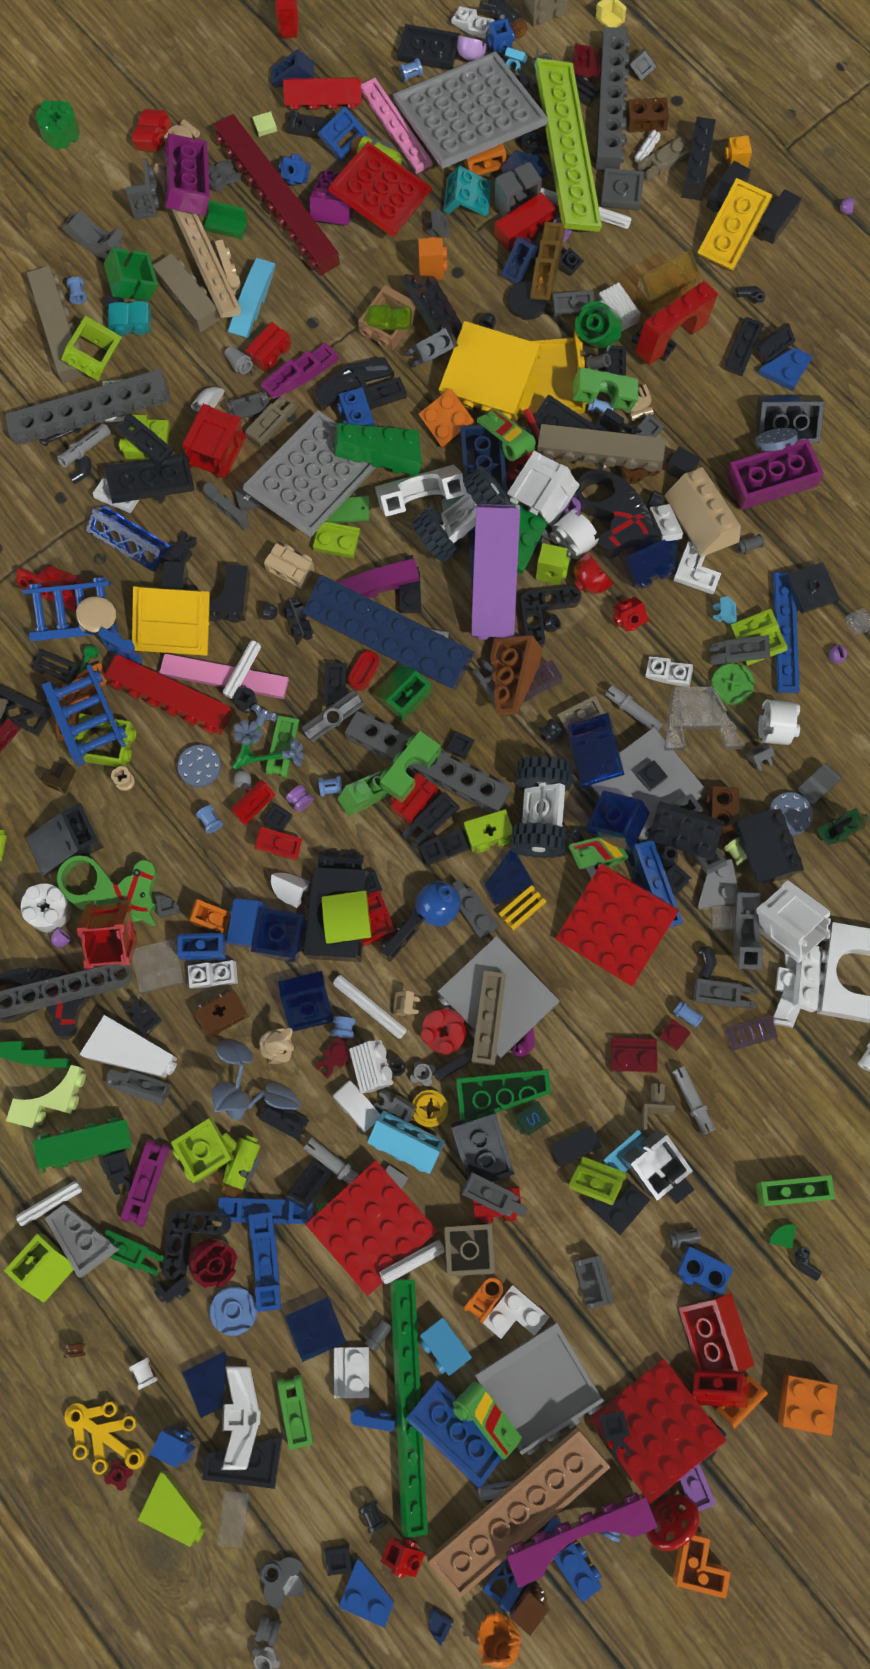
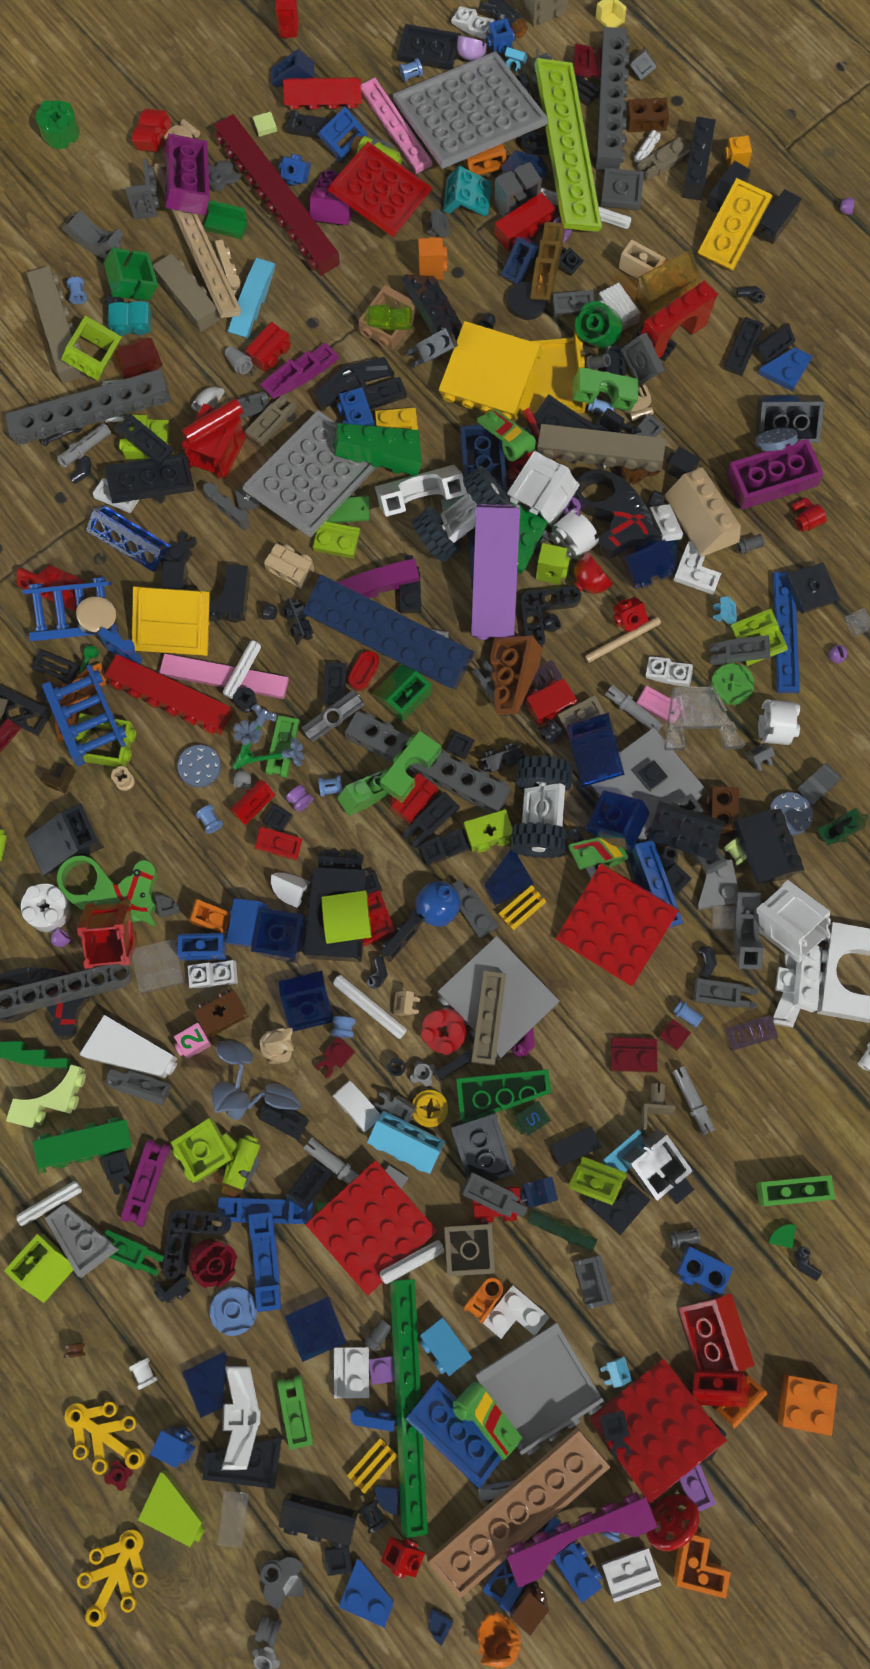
(116, 1573): none -> yellow plant
(138, 358): none -> clear red brick
(144, 1018): black plate -> none
(192, 1041): none -> bright pink brick
(212, 421): none -> red piece
(318, 1520): none -> black slope
(358, 1481): none -> yellow tile
(371, 1066): white brick -> none
(379, 975): none -> black arm
(382, 1370): none -> medium lavender plate
(387, 1498): none -> dark blue tile
(397, 418): none -> yellow plate
(445, 417): orange plate -> none
(493, 758): none -> black hinge
(539, 1192): none -> dark blue arch
(550, 701): none -> red brick
(562, 1230): none -> clear green pin
(618, 1372): none -> medium azure tile
(622, 640): none -> tan bar
(631, 1574): none -> white plate
(639, 259): none -> tan brick
(642, 359): none -> dark grey plate
(655, 703): none -> bright pink tile
(811, 517): none -> red piece

